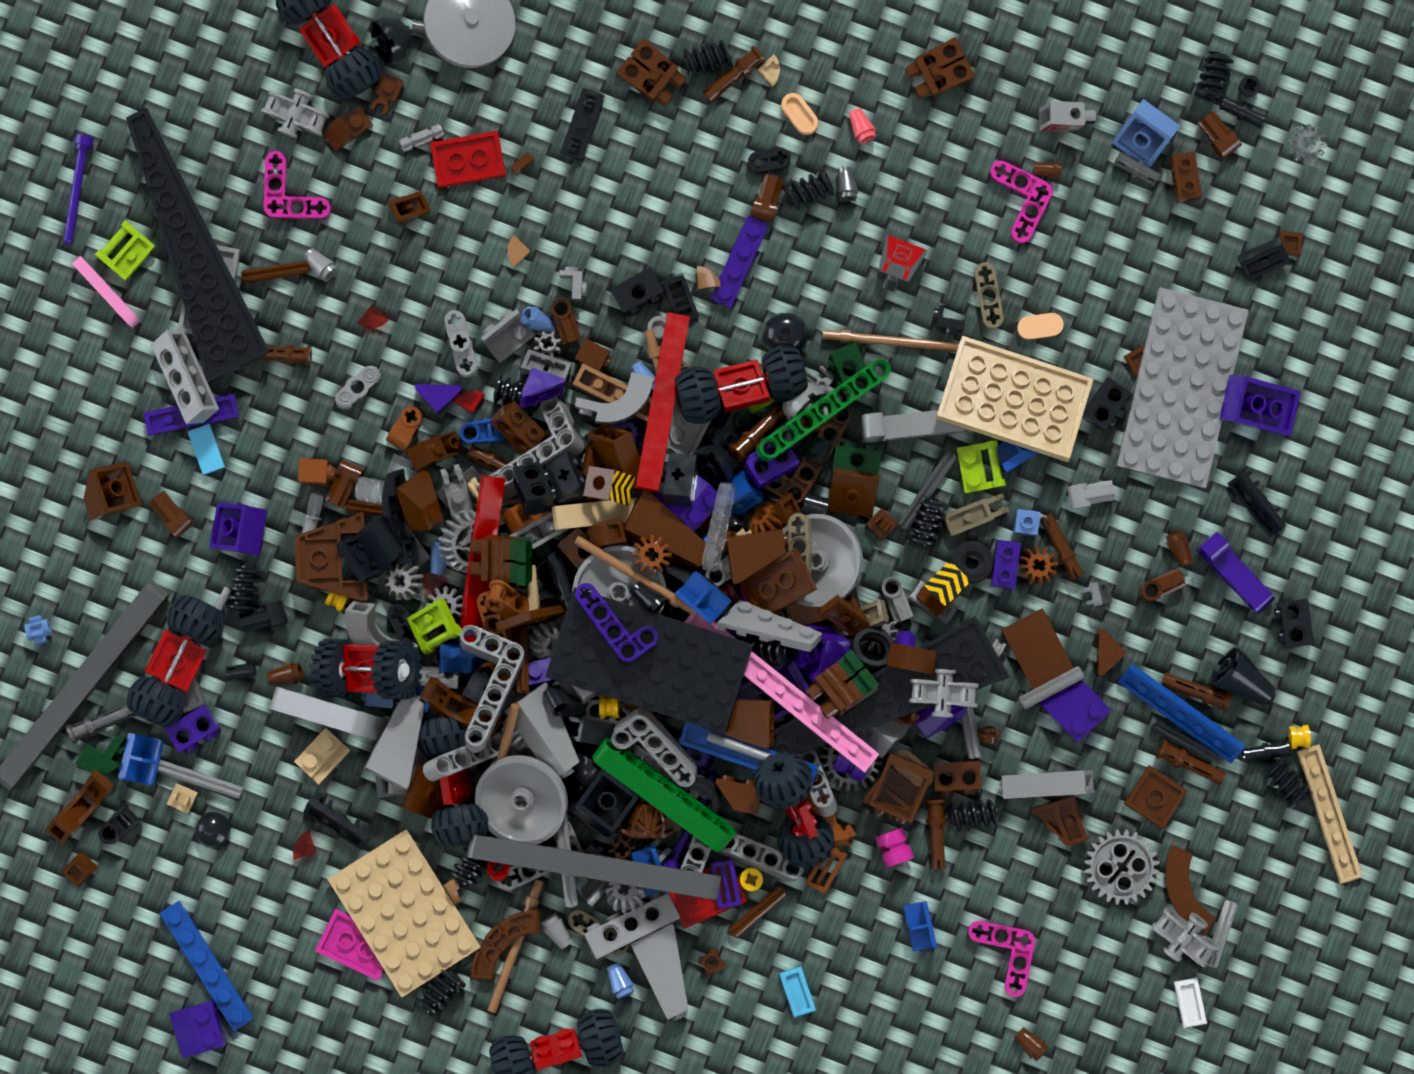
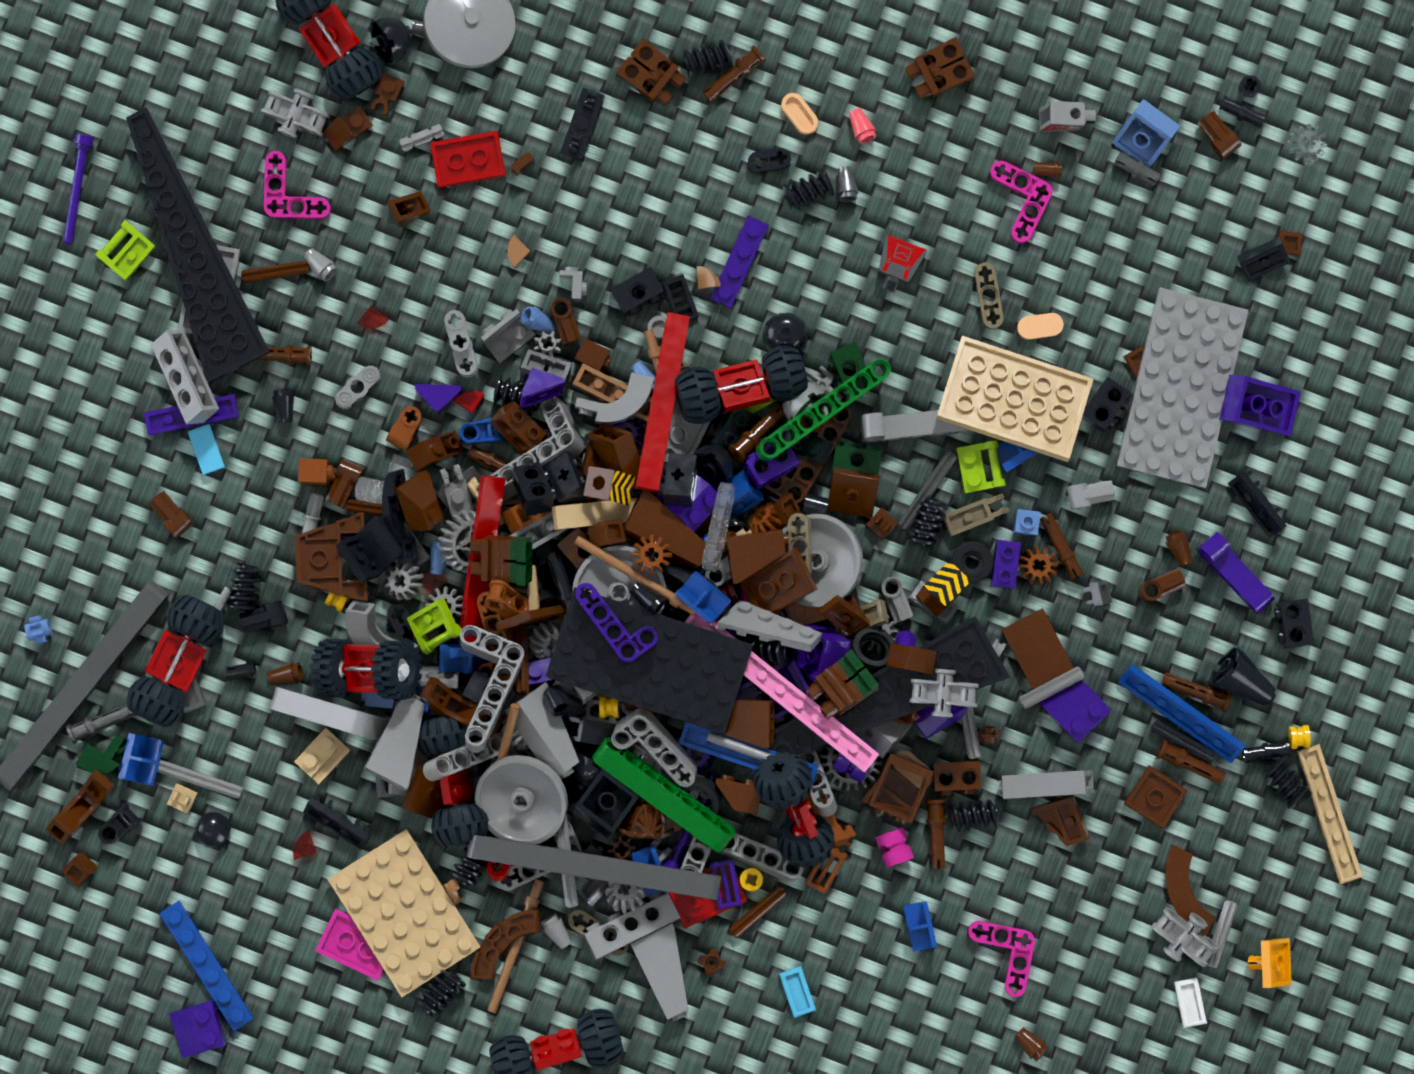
(106, 292): bright pink beam -> none
(110, 491): reddish brown slope -> none
(190, 724): dark purple brick -> none
(238, 528): dark purple slope -> none
(284, 403): none -> black cone
(620, 982): medium blue cone -> none
(766, 202): reddish brown piece -> none
(770, 70): tan tile -> none
(846, 337): medium nougat bar -> none
(950, 325): black bracket -> none
(1108, 652): reddish brown slope -> none
(1137, 880): light grey gear -> none
(1185, 177): reddish brown brick -> none
(1213, 76): black piece -> none
(1274, 962): none -> light orange tile

